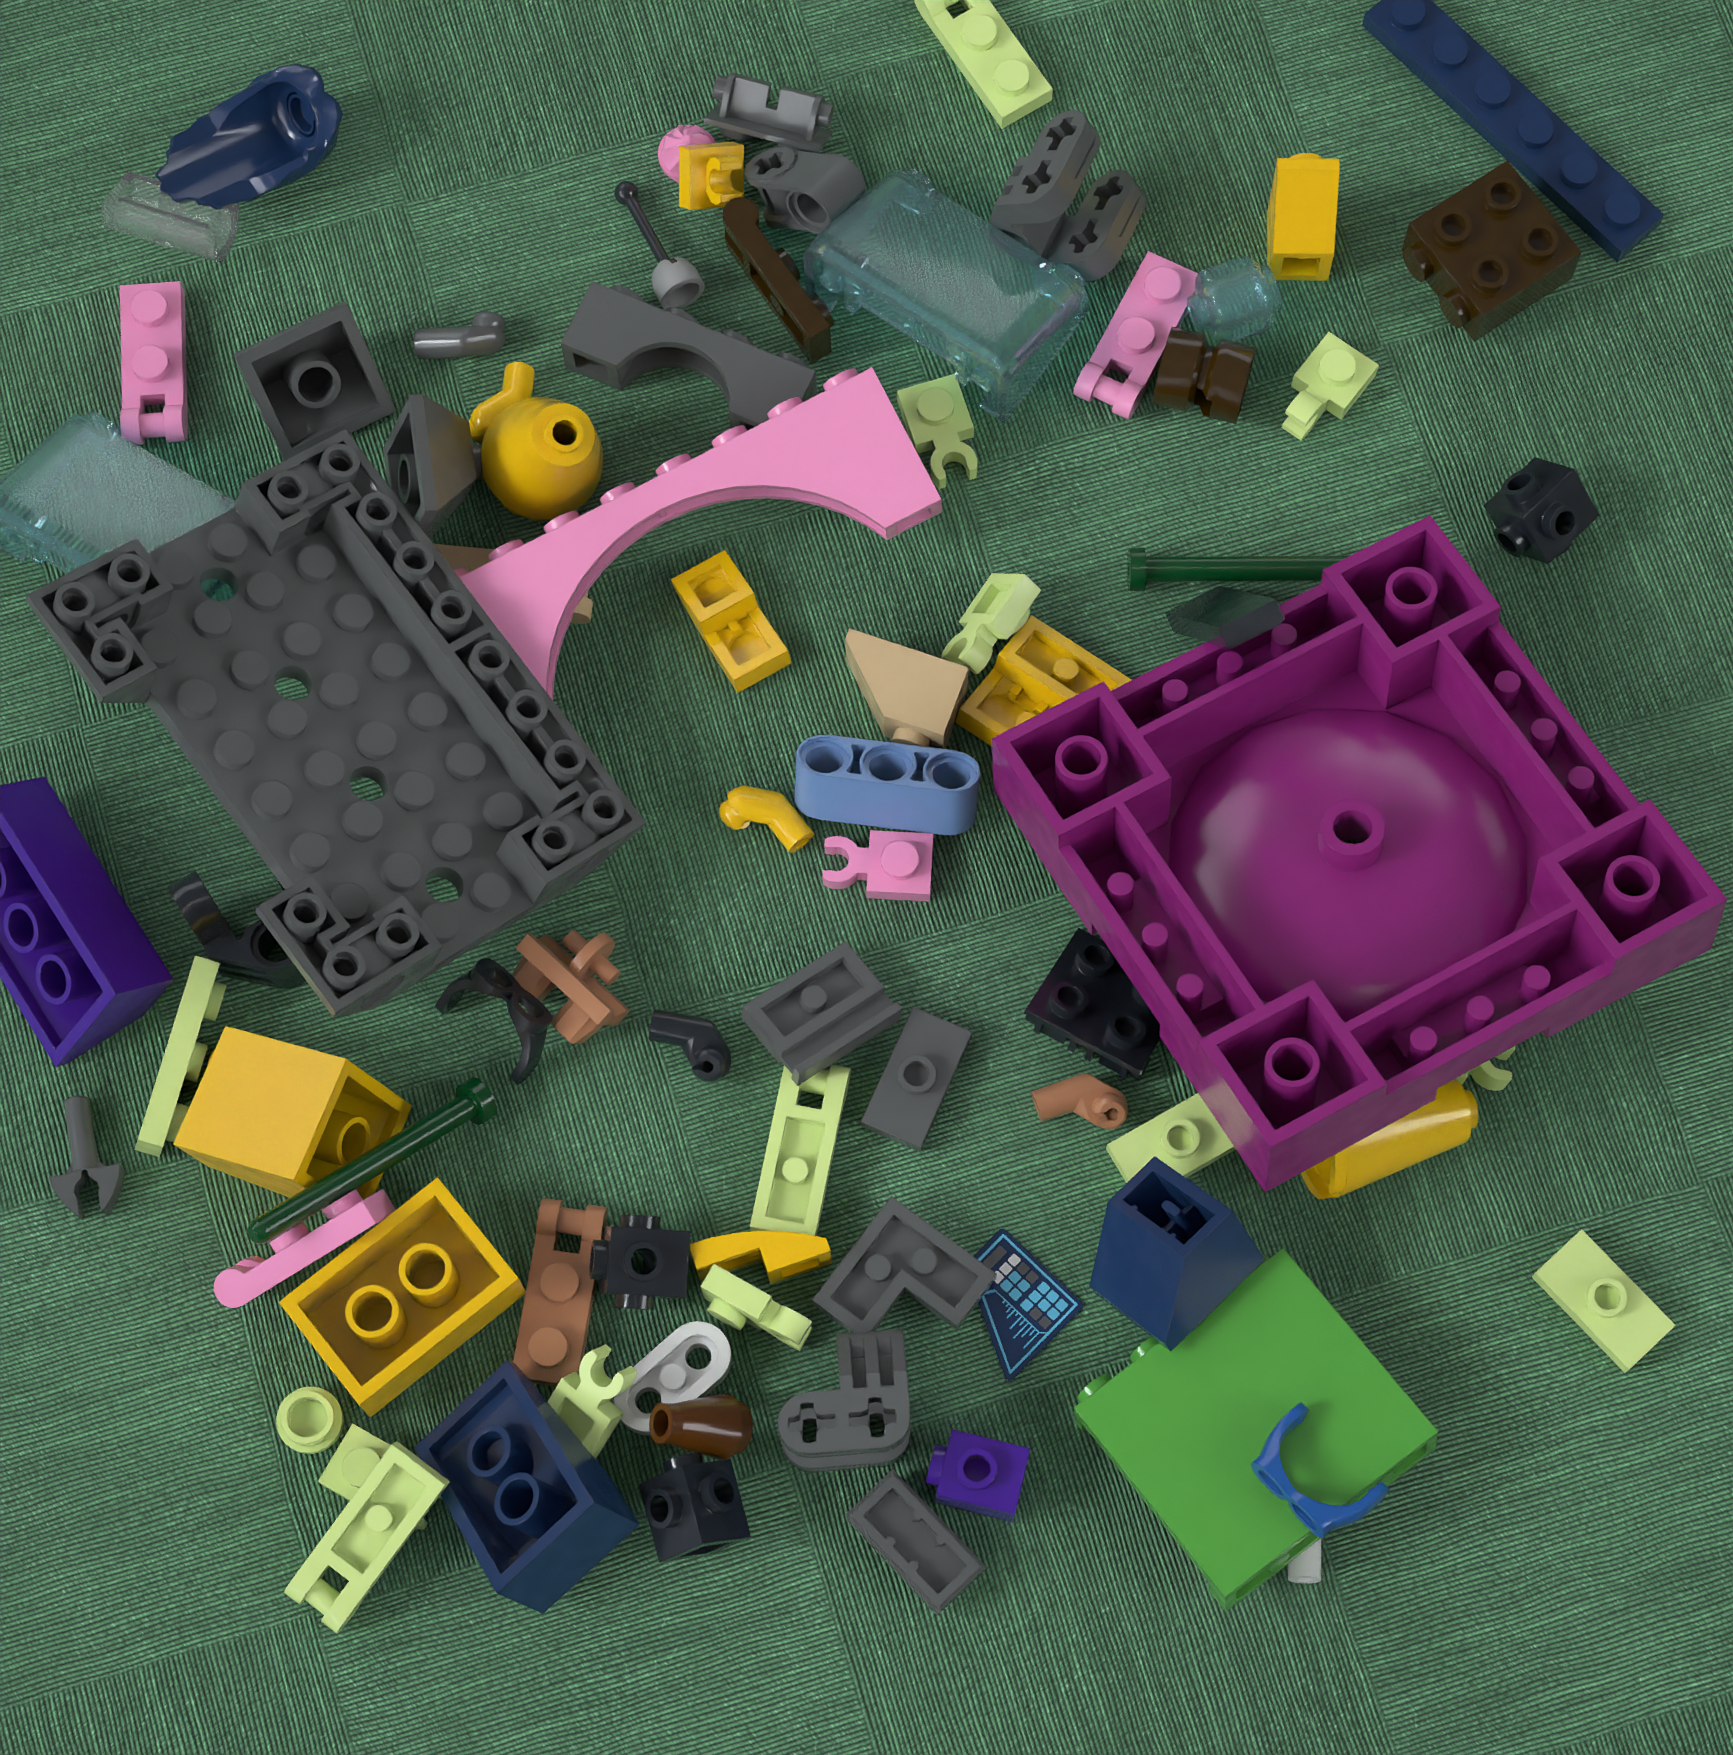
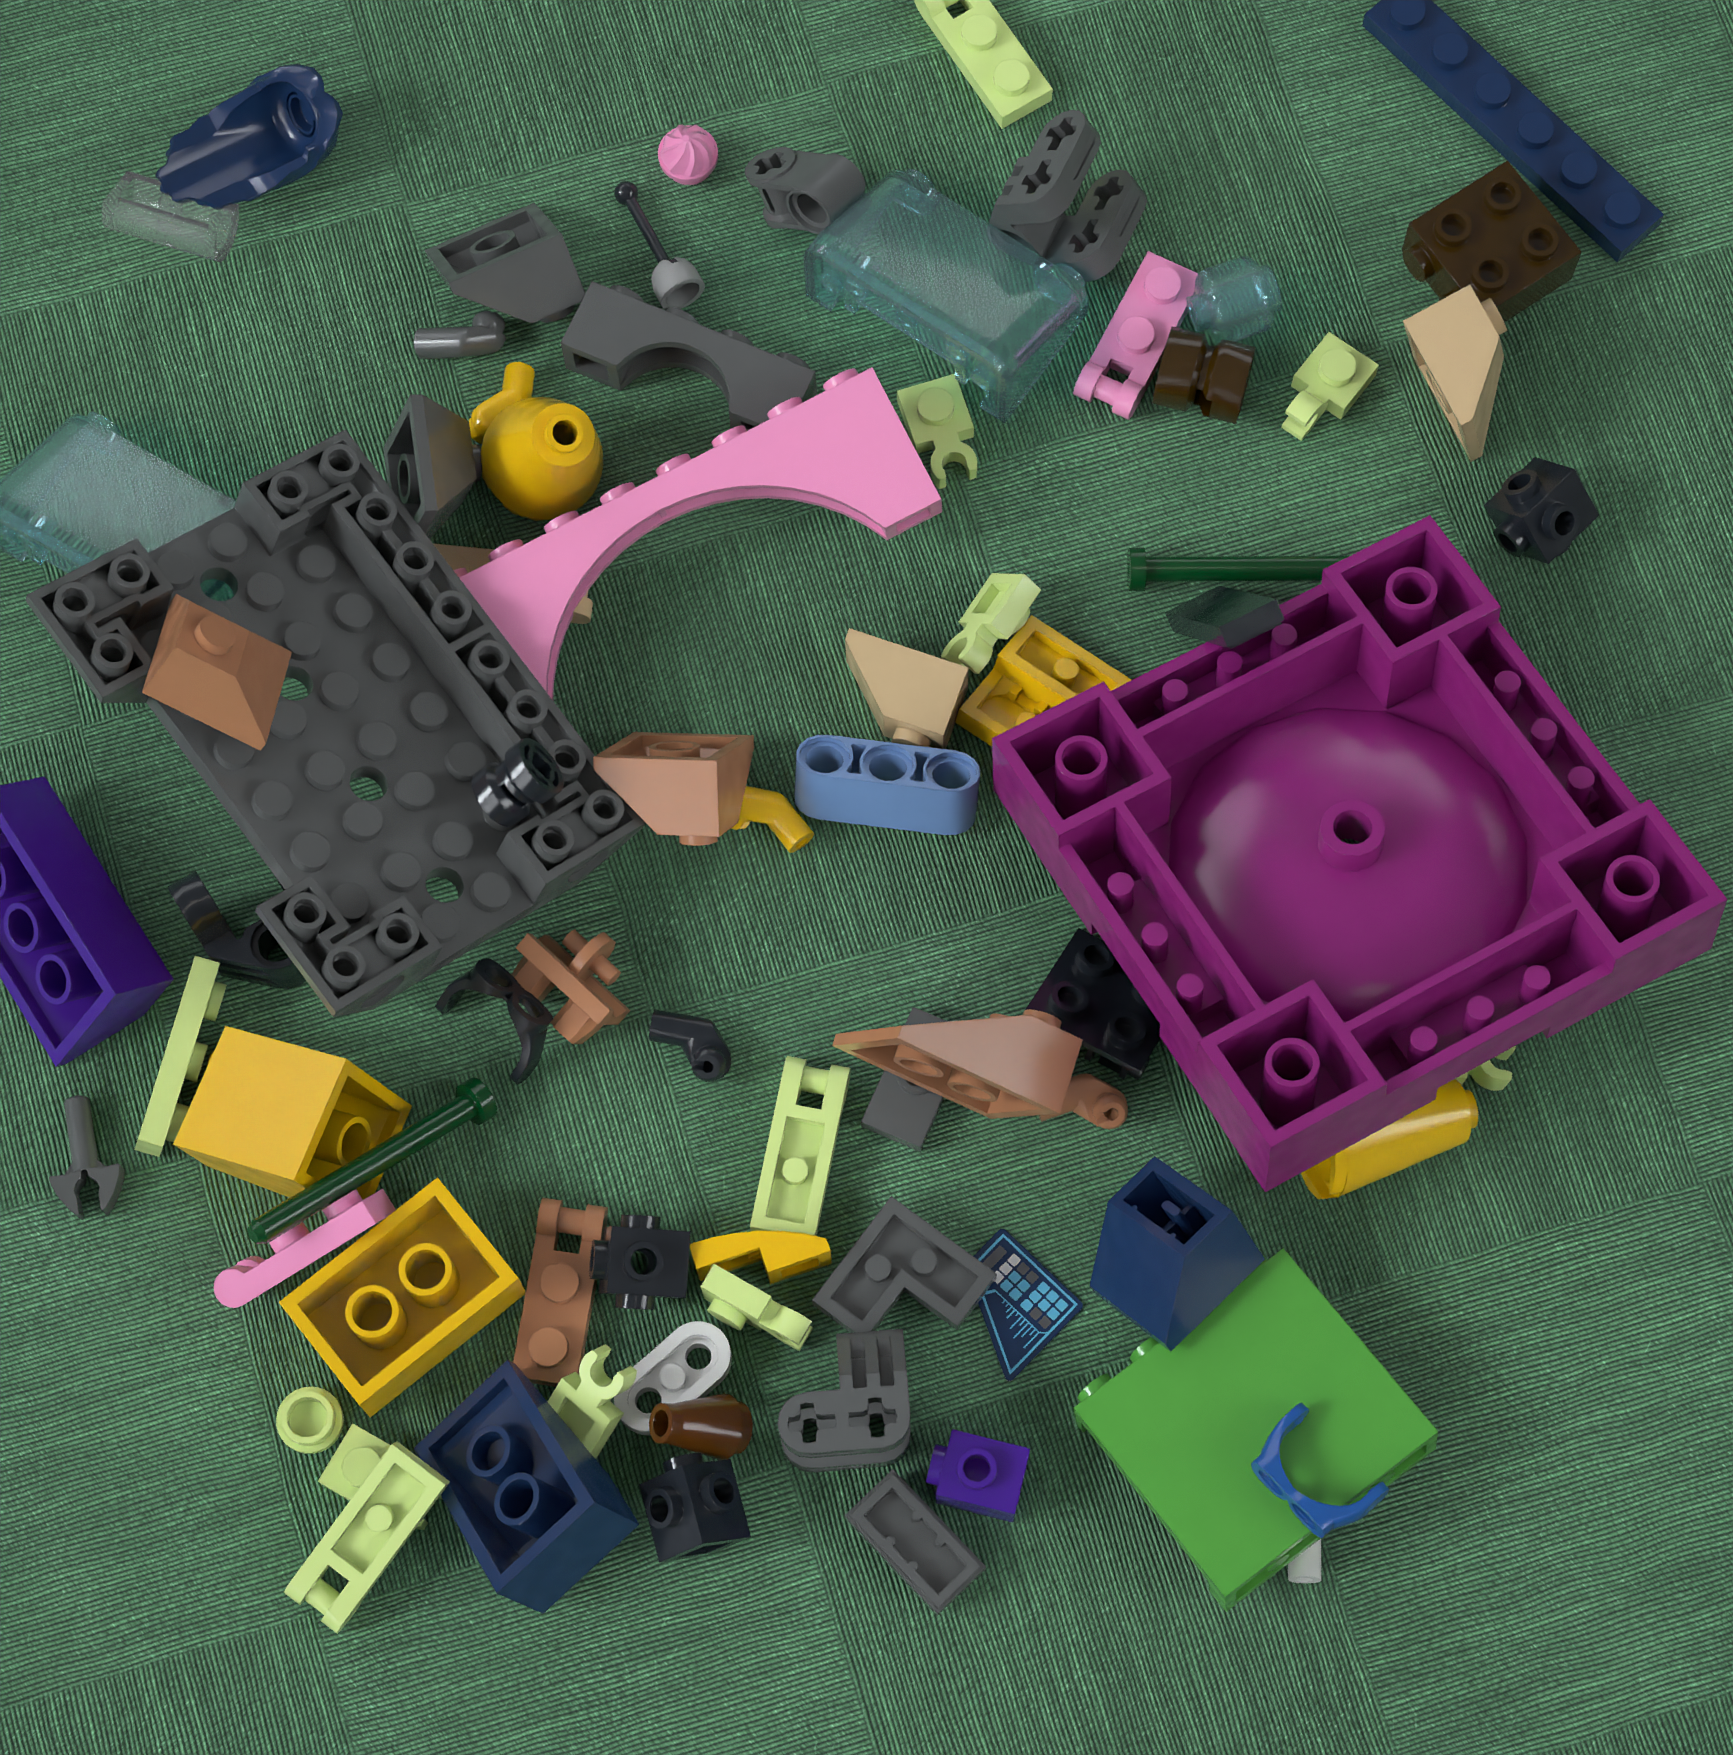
(153, 361): bright pink plate -> none
(217, 672): none -> nougat slope
(314, 381): dark grey slope -> none
(512, 266): none -> dark grey slope
(516, 783): none -> black wheel
(680, 781): none -> nougat slope
(710, 174): yellow tile -> none
(731, 621): yellow slope -> none
(748, 115): dark grey hinge -> none
(777, 279): dark brown plate -> none
(821, 1013): dark grey plate -> none
(893, 865): bright pink plate -> none
(987, 1064): none -> nougat slope
(1181, 1137): yellowish green plate -> none
(1302, 217): yellow slope -> none
(1461, 361): none -> tan slope
(1603, 1301): yellowish green plate -> none

